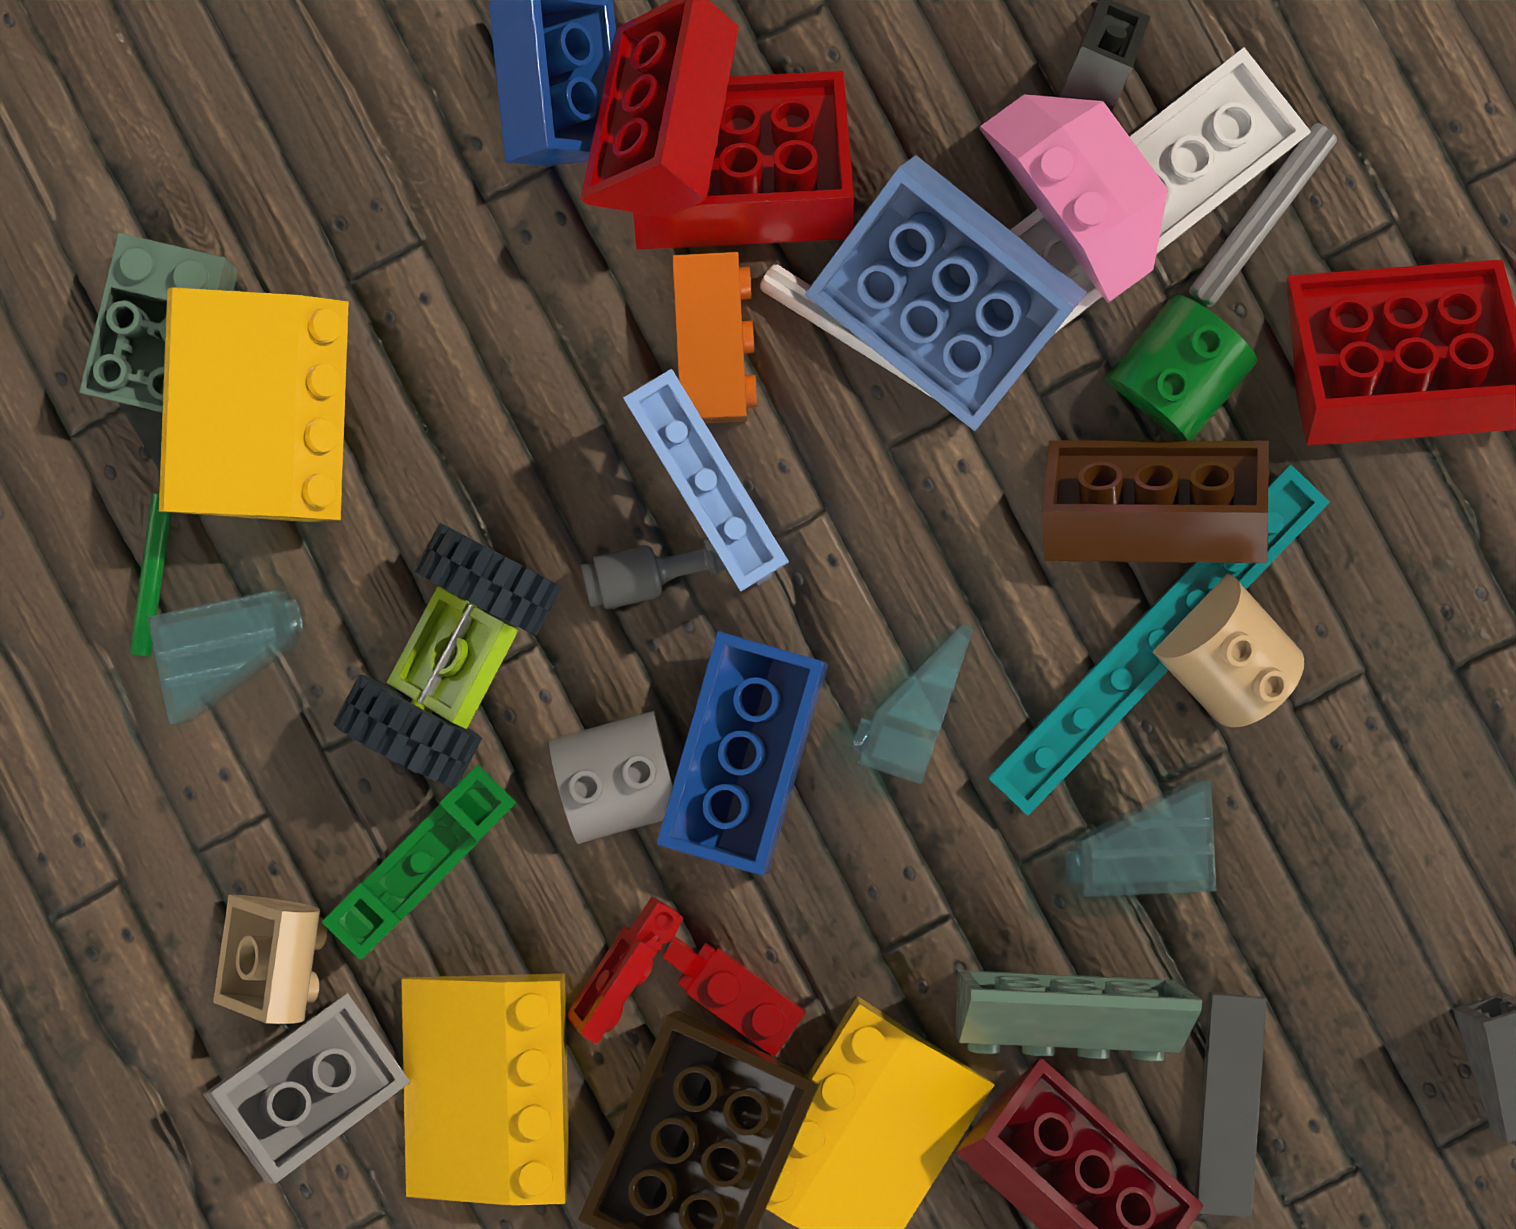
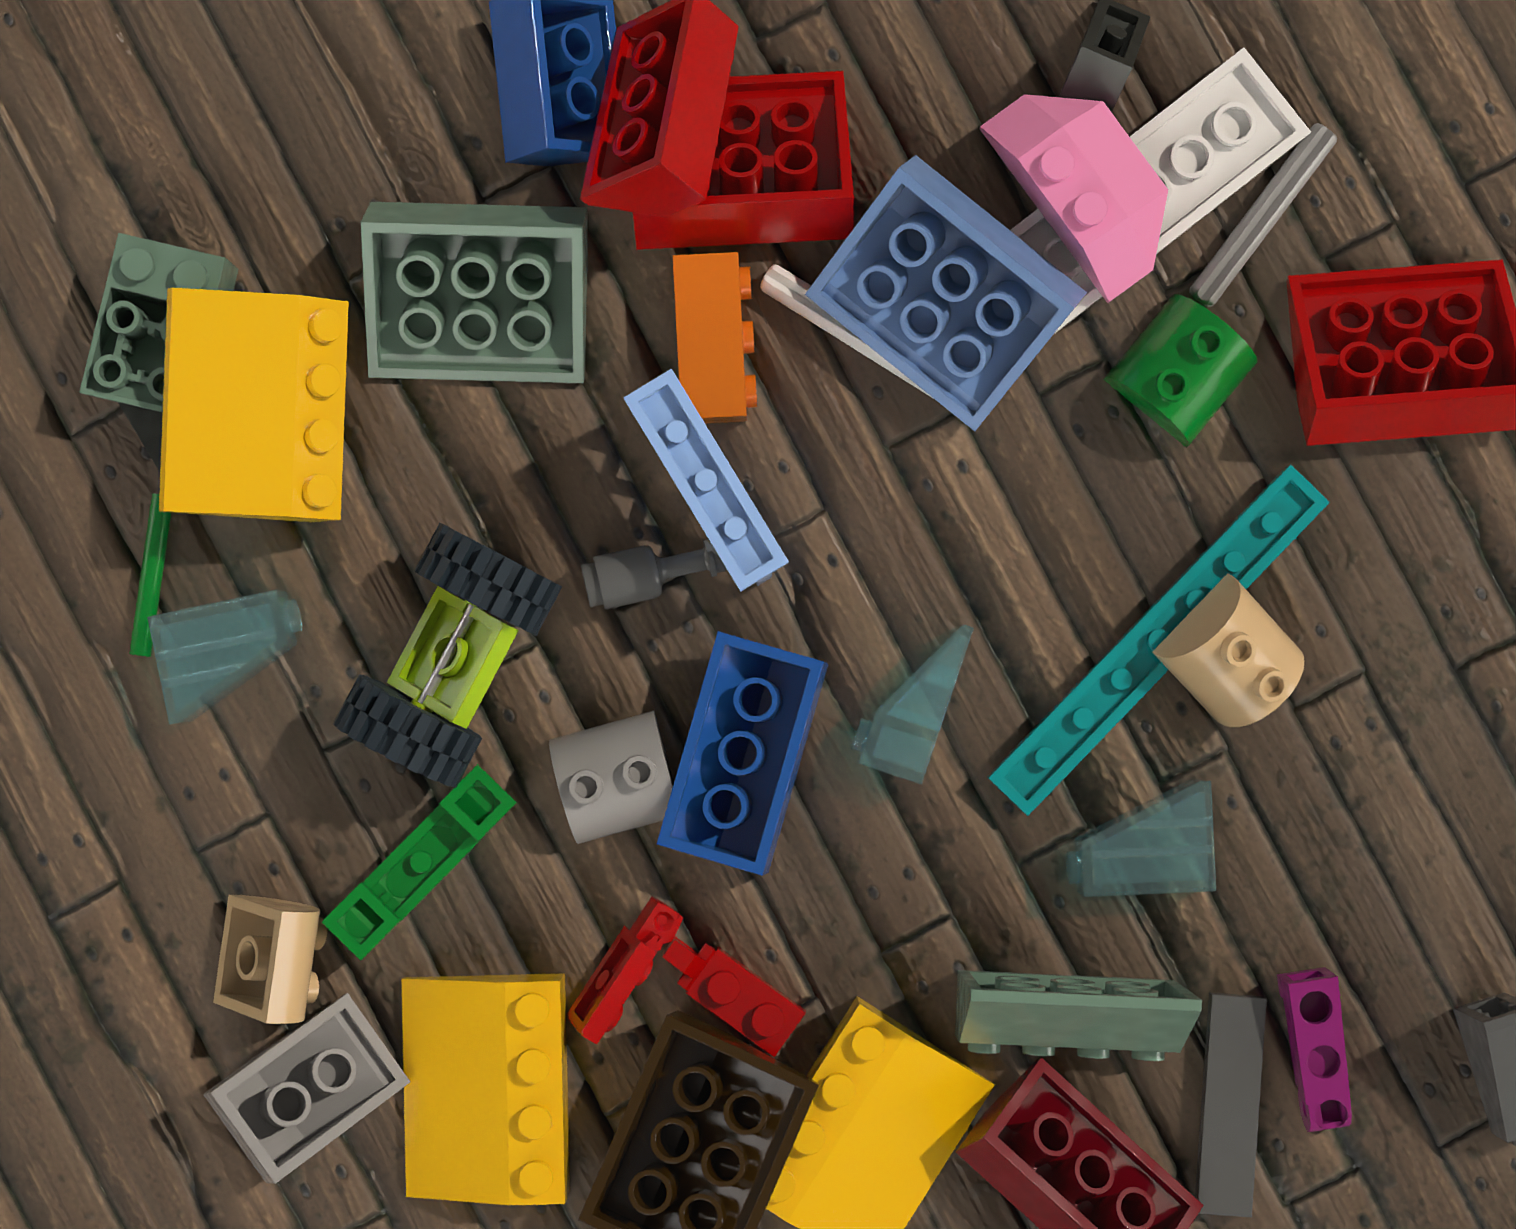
(475, 291): none -> sand green slope
(1156, 501): reddish brown slope -> none
(1317, 1047): none -> magenta leg

